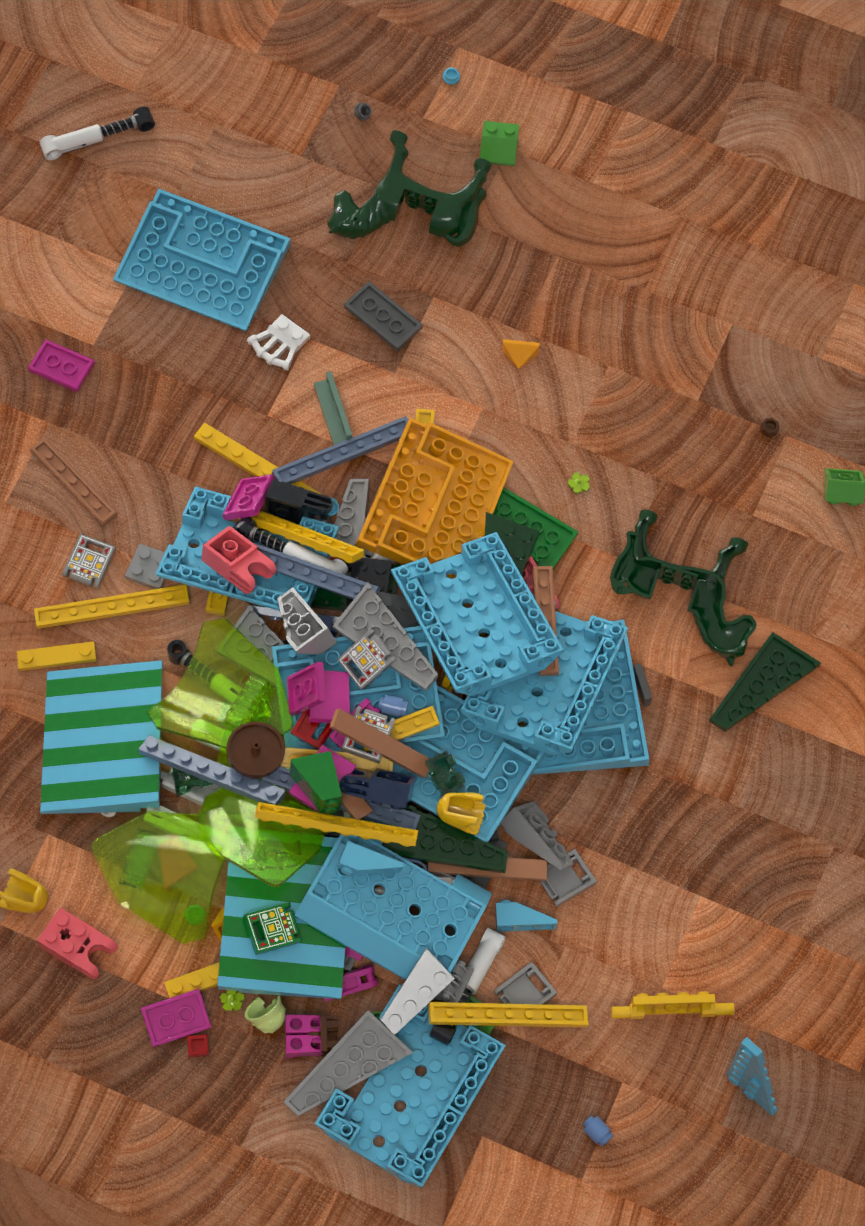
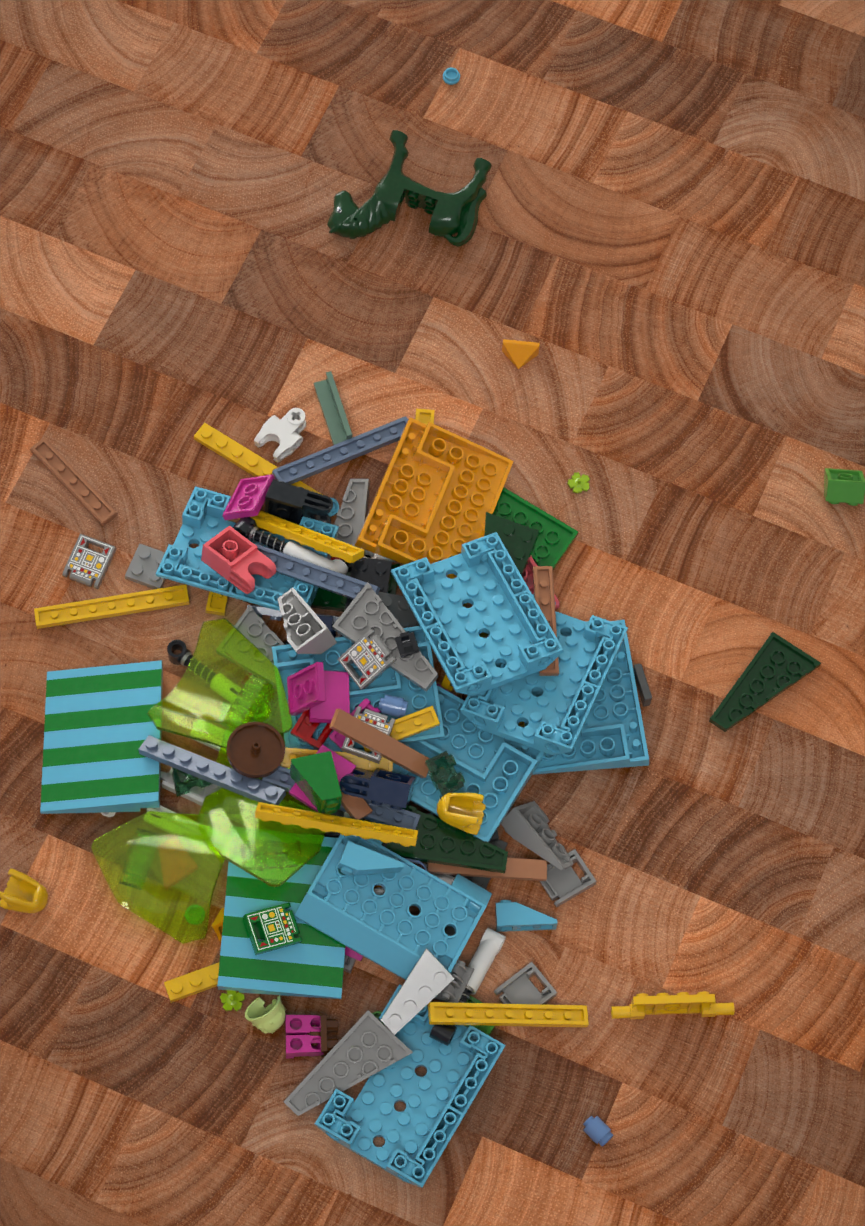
(55, 146): piece -> none
(56, 656): yellow plate -> none
(61, 365): dark pink tile -> none
(80, 945): coral brick -> none
(176, 1017): dark pink tile -> none
(197, 1045): red tile -> none
(202, 259): medium azure slope -> none
(283, 431): none -> white piece
(284, 332): white plate -> none
(352, 981): dark pink plate -> none
(362, 111): flat silver plate -> none
(383, 316): dark grey plate -> none
(407, 644): none -> black tile
(499, 143): bright green slope -> none
(643, 570): dark green animal -> none
(750, 1075): medium azure wing -> none
(769, 427): reddish brown tile -> none

